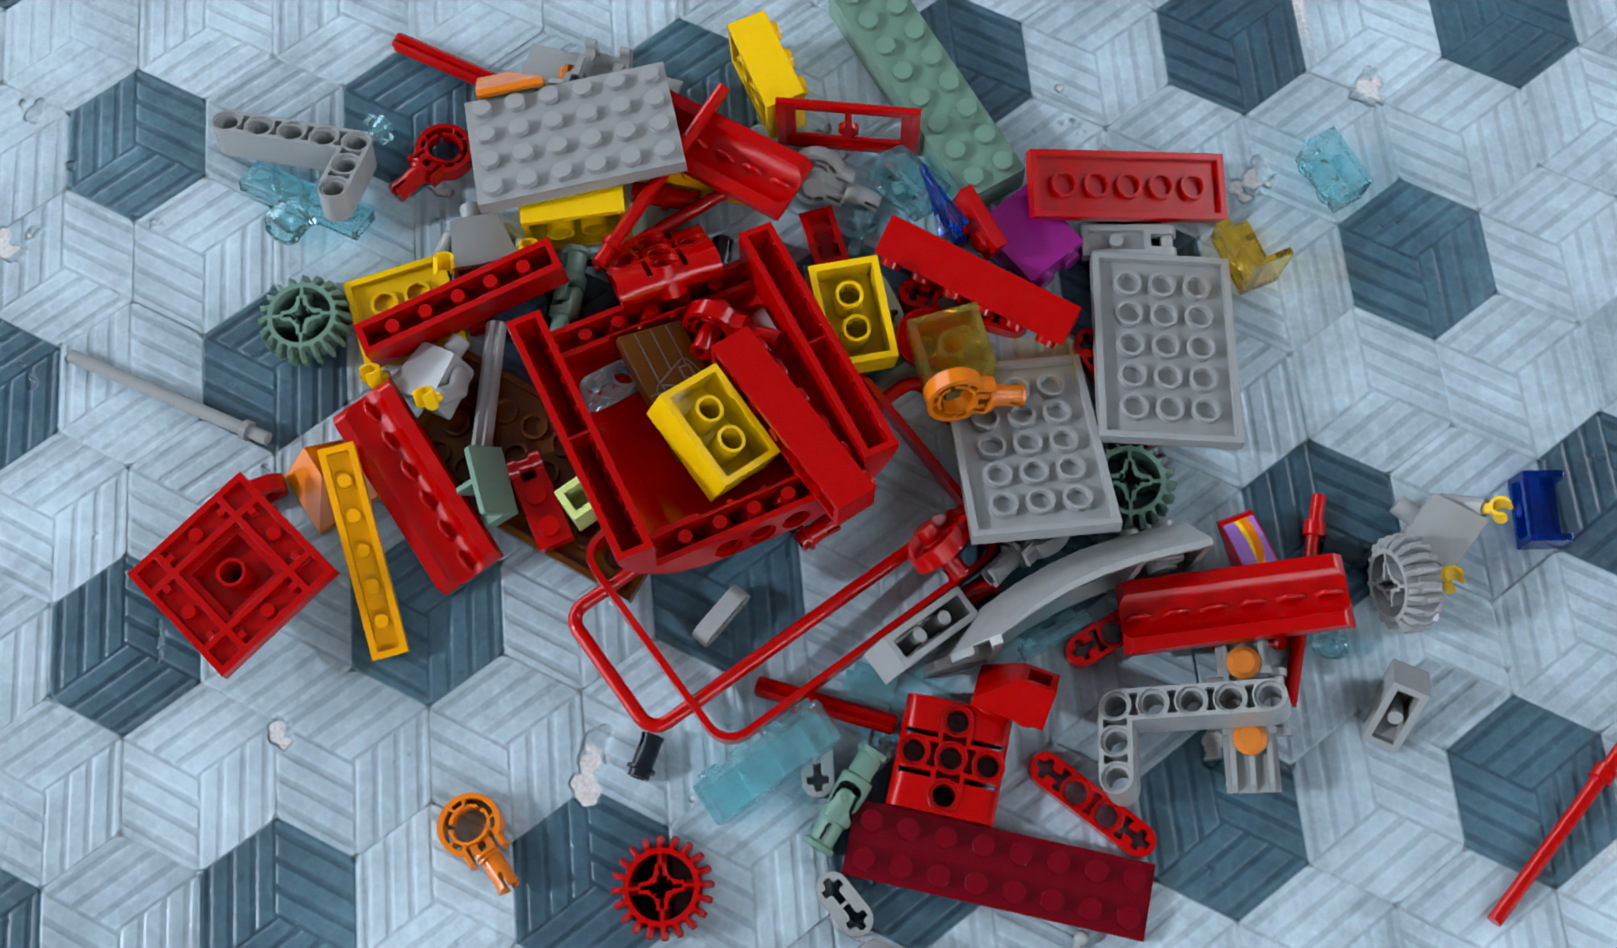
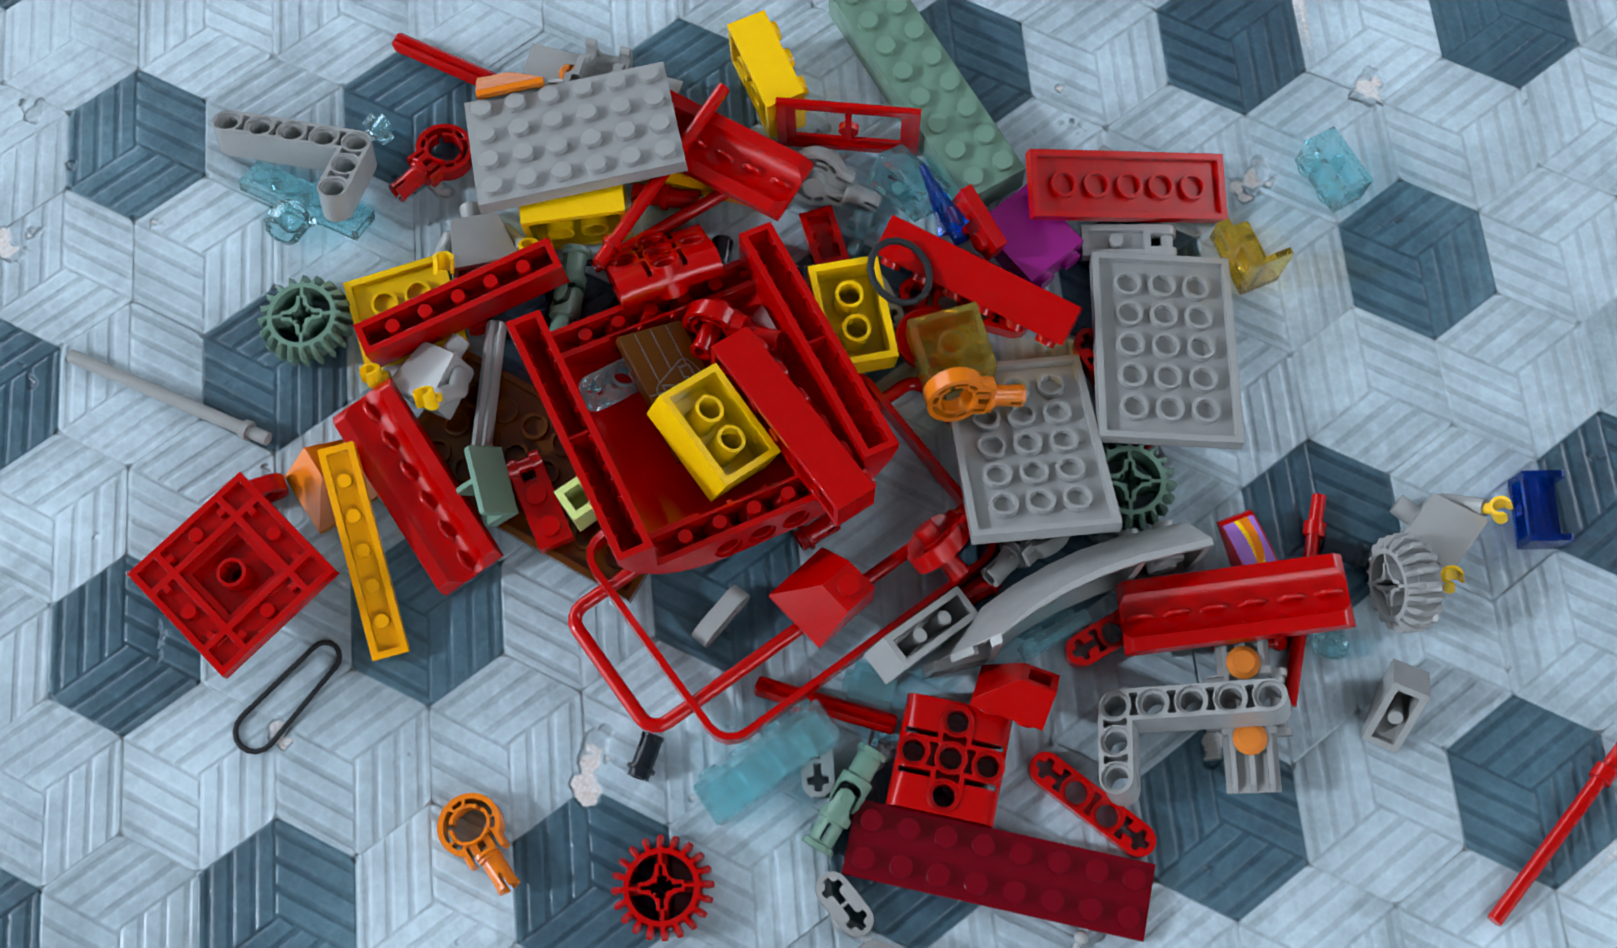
(237, 723): none -> black piece
(823, 595): none -> red slope
(919, 252): none -> black piece

